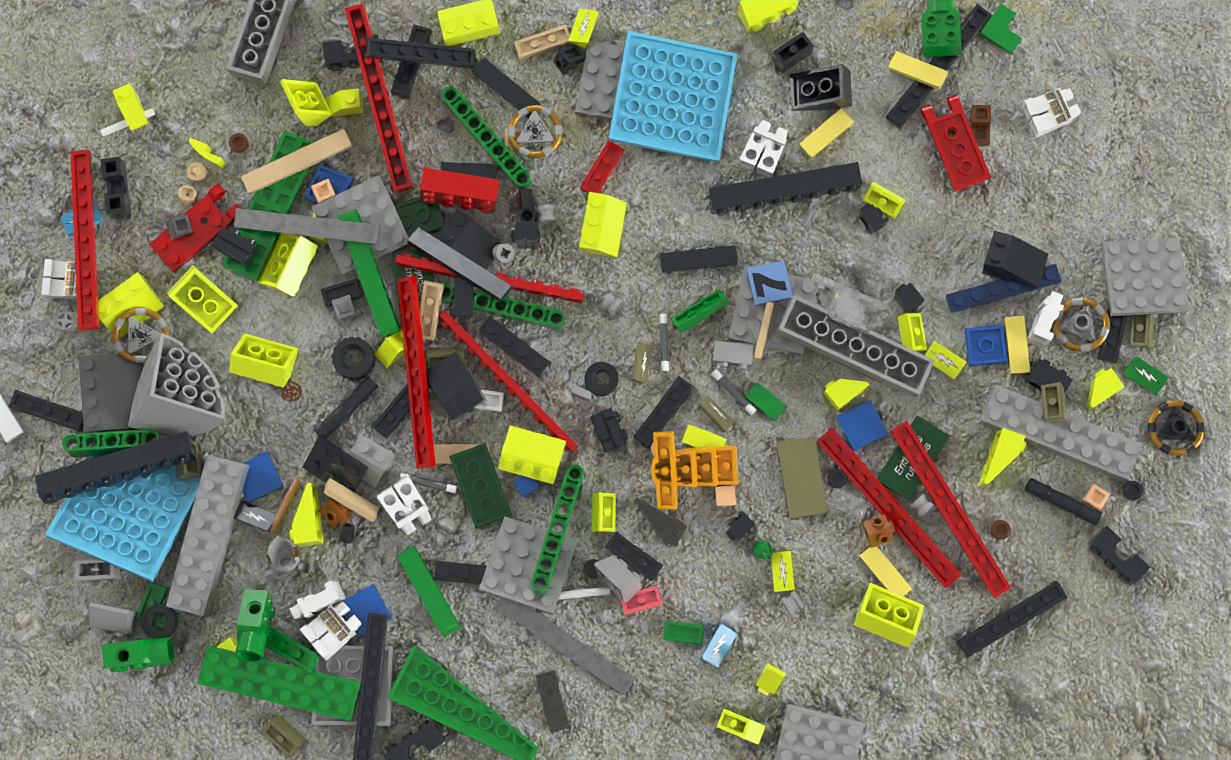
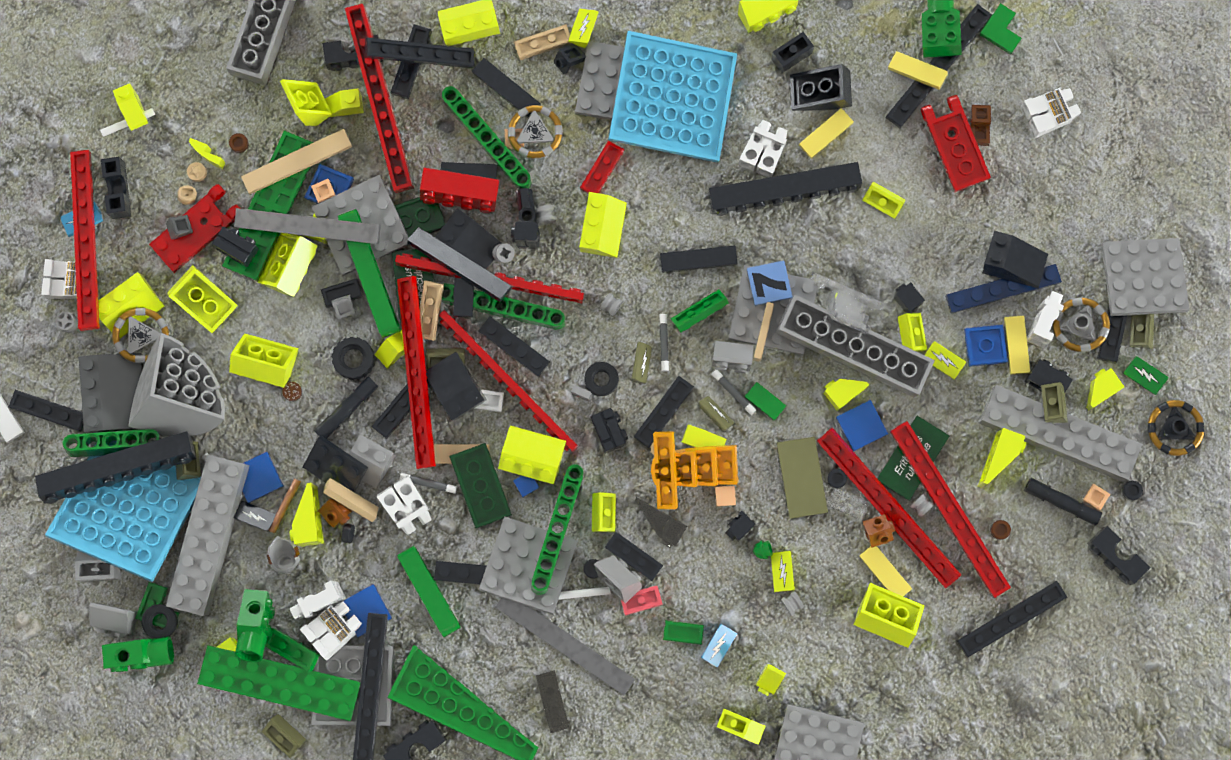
(872, 218): black brick -> none

